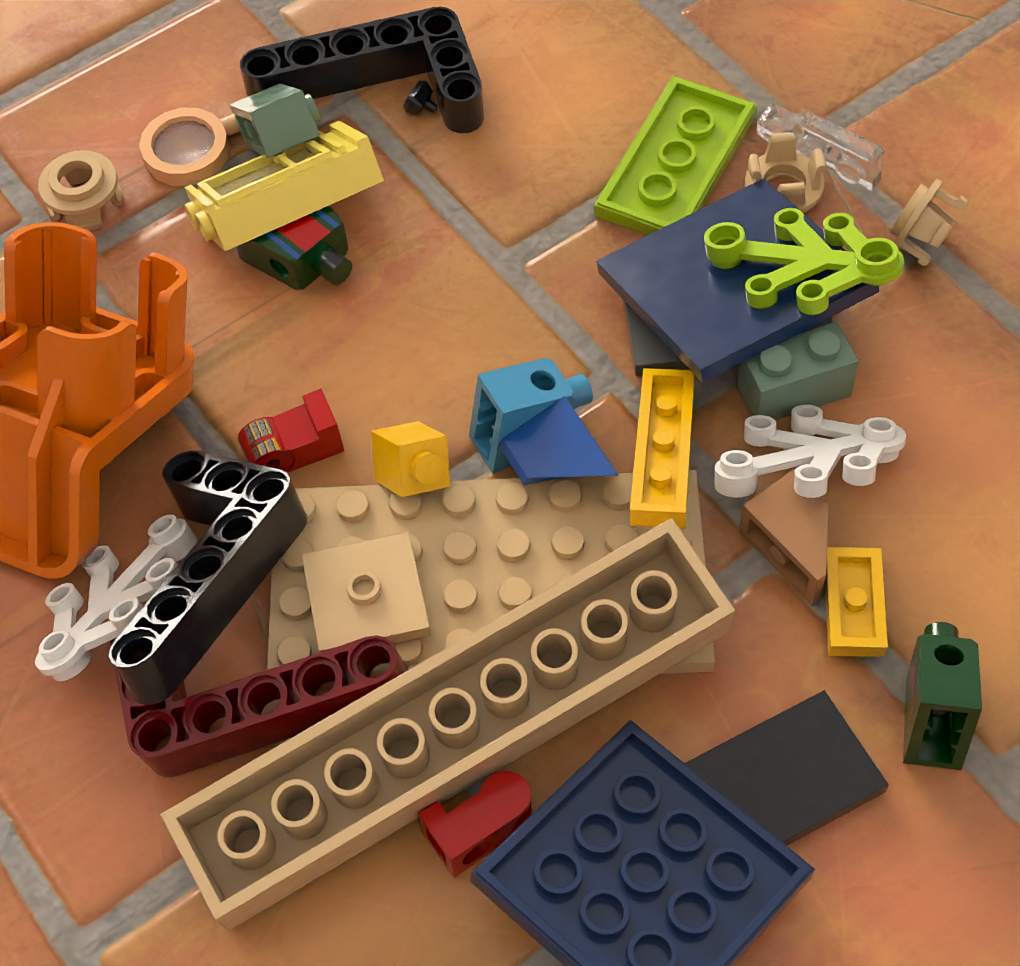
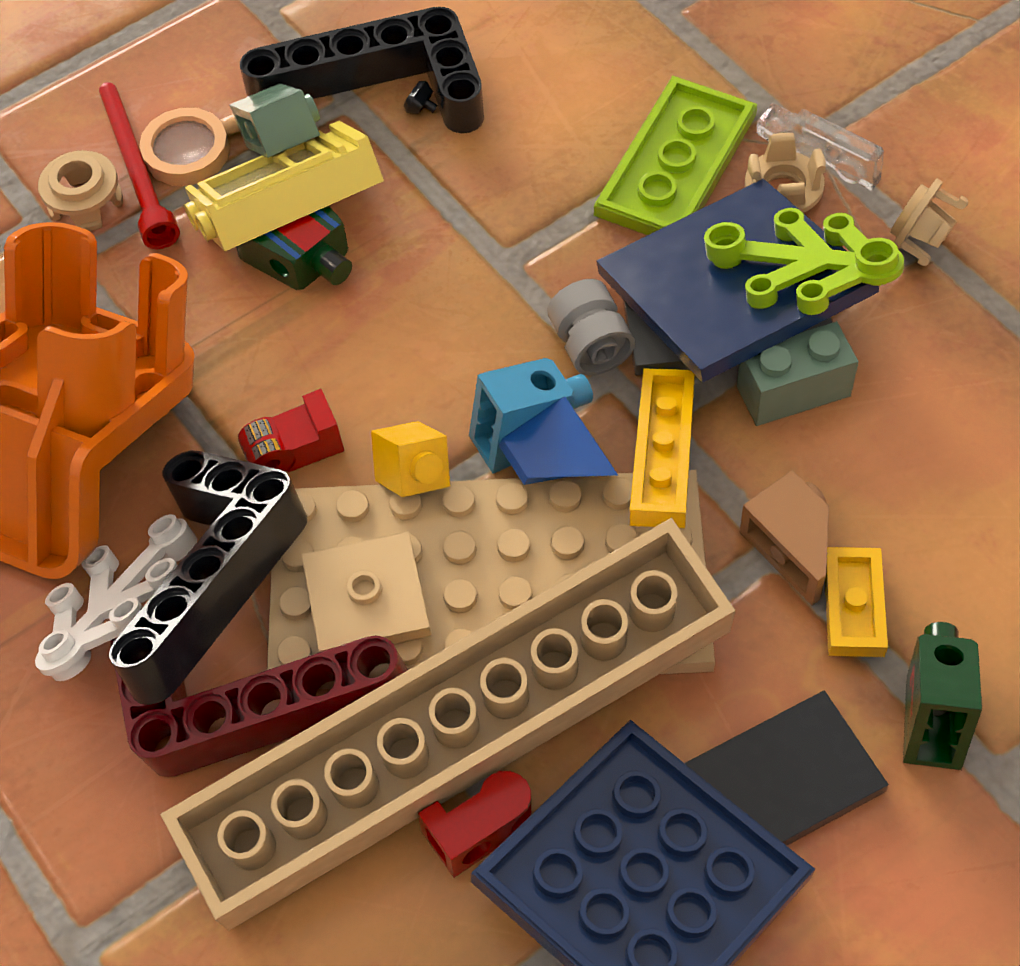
(156, 223): none -> red piece
(591, 327): none -> light grey wheel
(874, 441): white plant -> none

